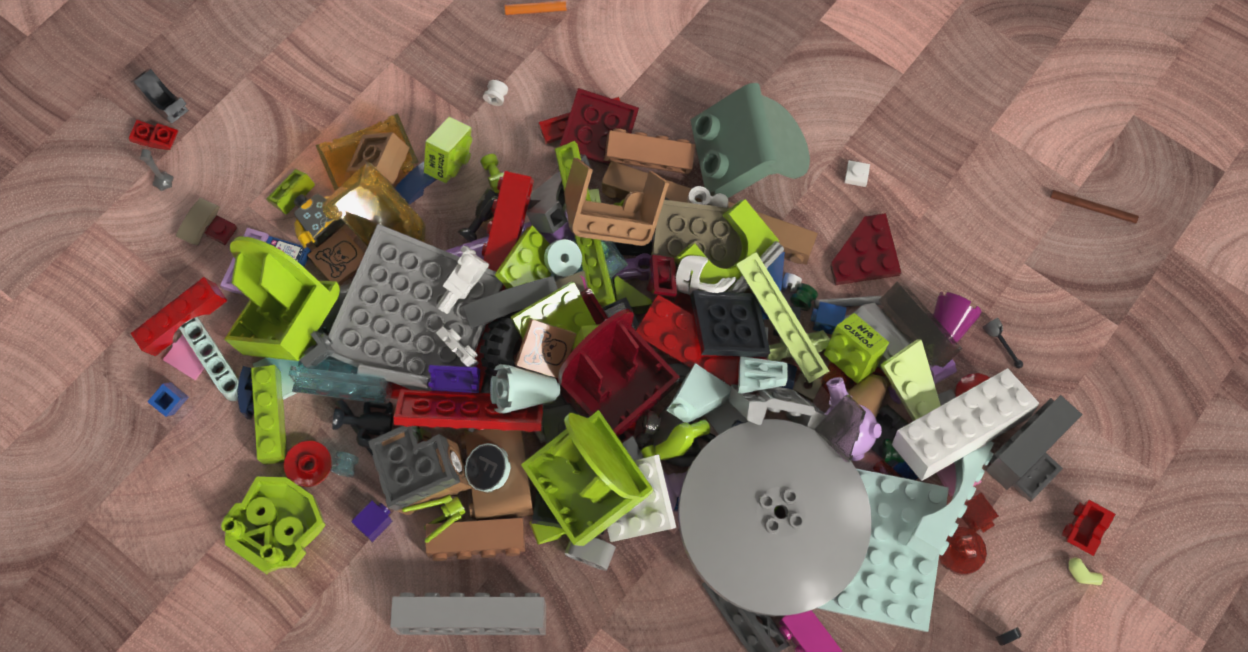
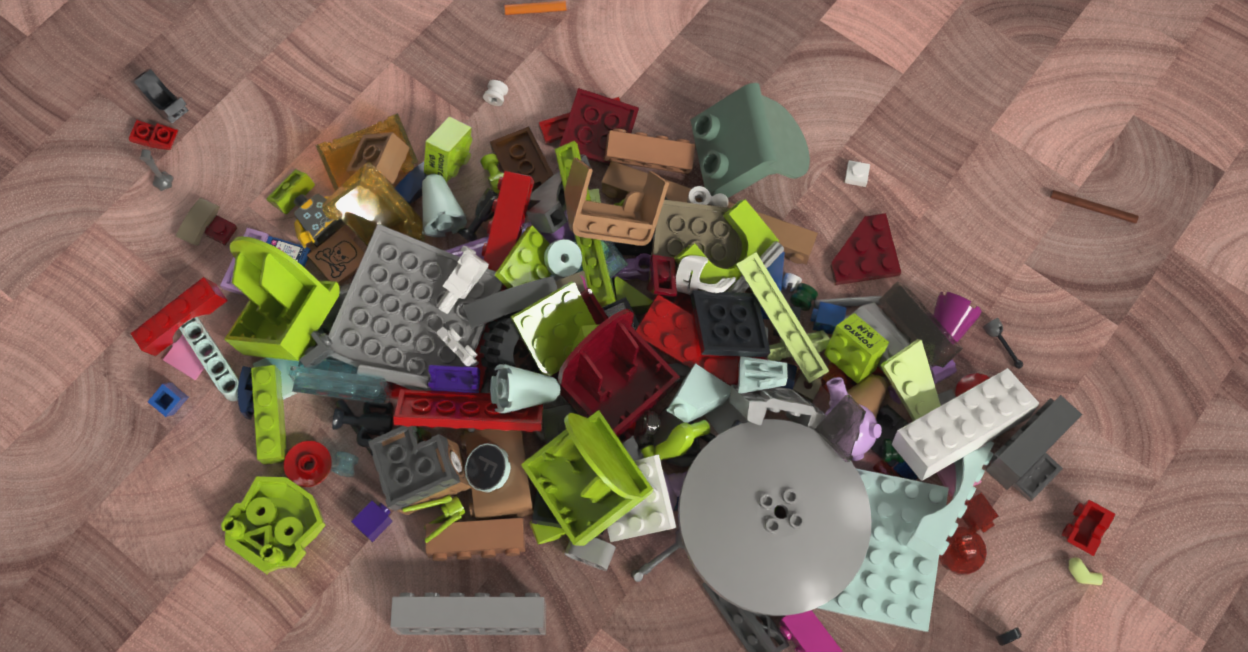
(440, 208): none -> light aqua cone
(522, 155): none -> reddish brown tile
(545, 348): nougat tile -> none
(638, 575): none -> dark grey piece

